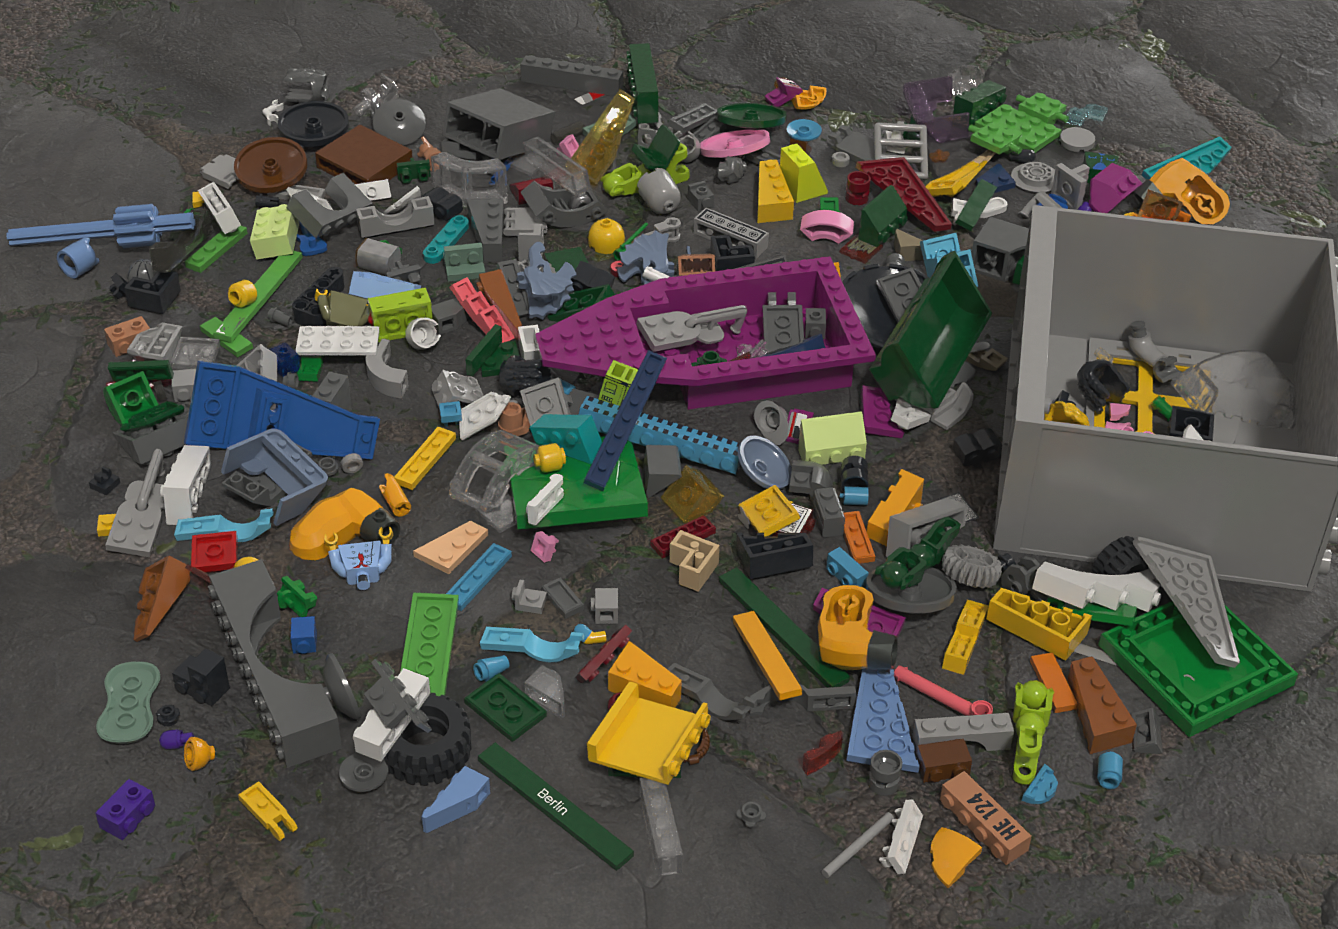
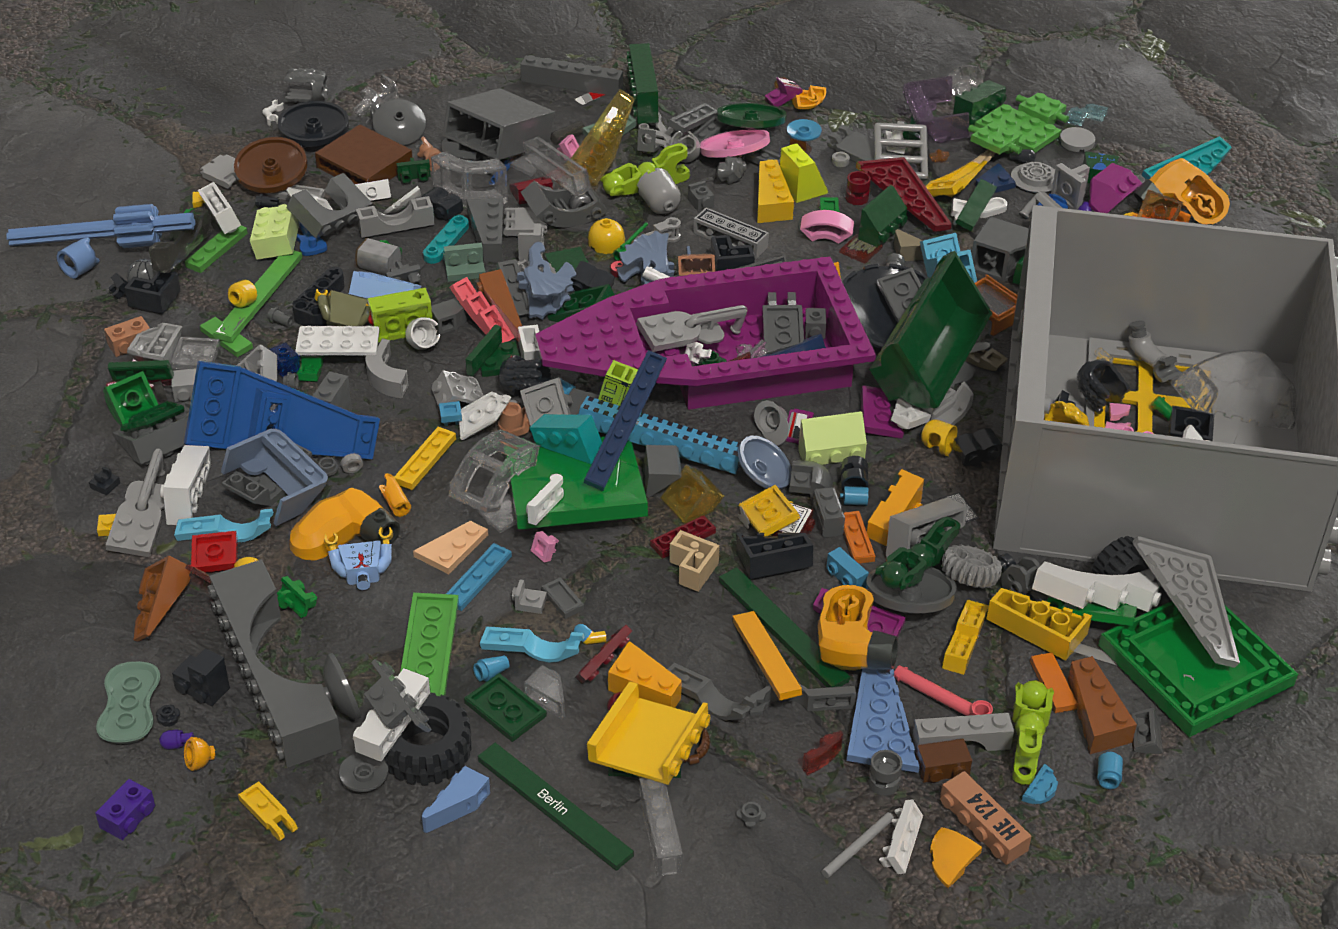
(303, 634): blue brick -> none
(549, 458): yellow head -> none
(605, 605): light grey brick -> none
(660, 150): dark green bracket -> none
(696, 352): none -> white plate
(939, 434): none -> yellow helmet
(1000, 301): none -> window

